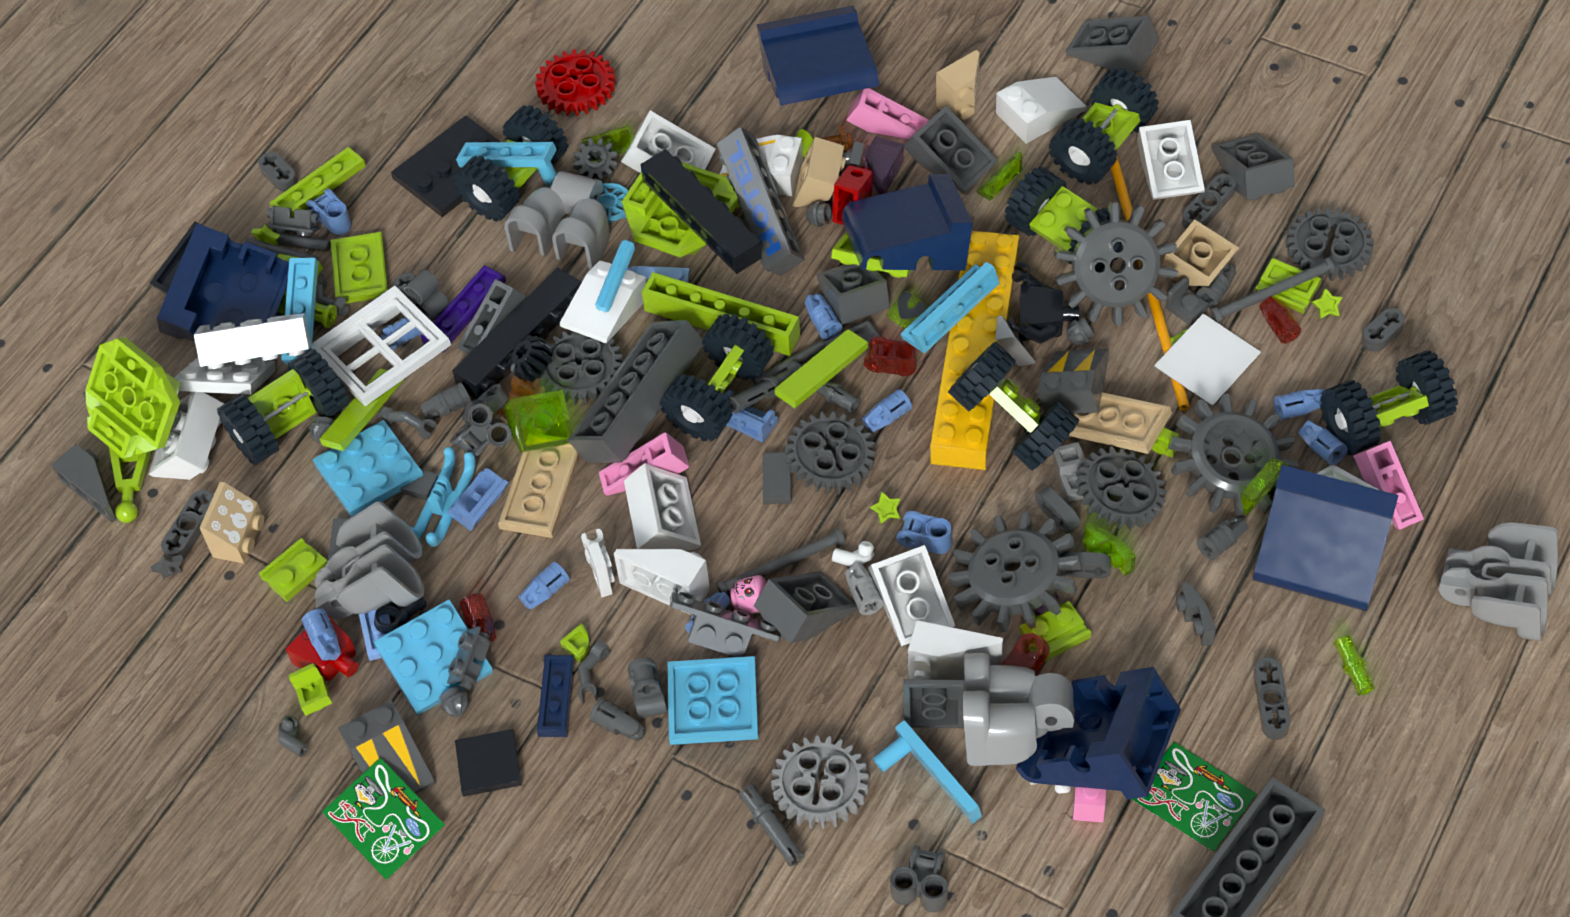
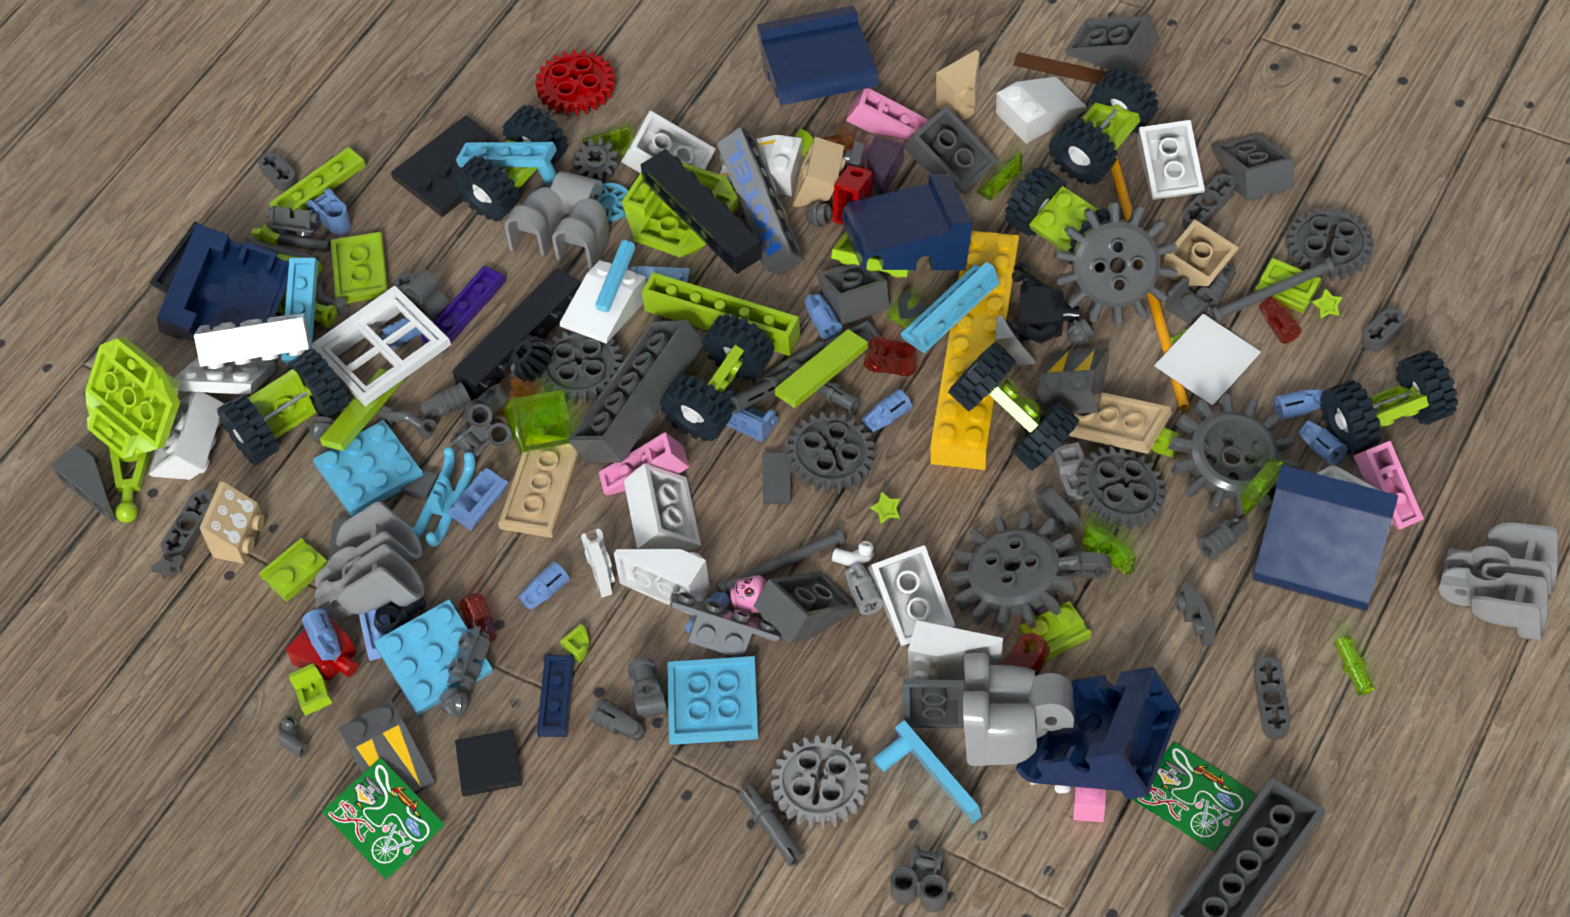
(493, 310): dark grey slope -> none
(598, 653): dark grey arm -> none
(924, 532): medium blue piece -> none
(1058, 68): none -> reddish brown sticker

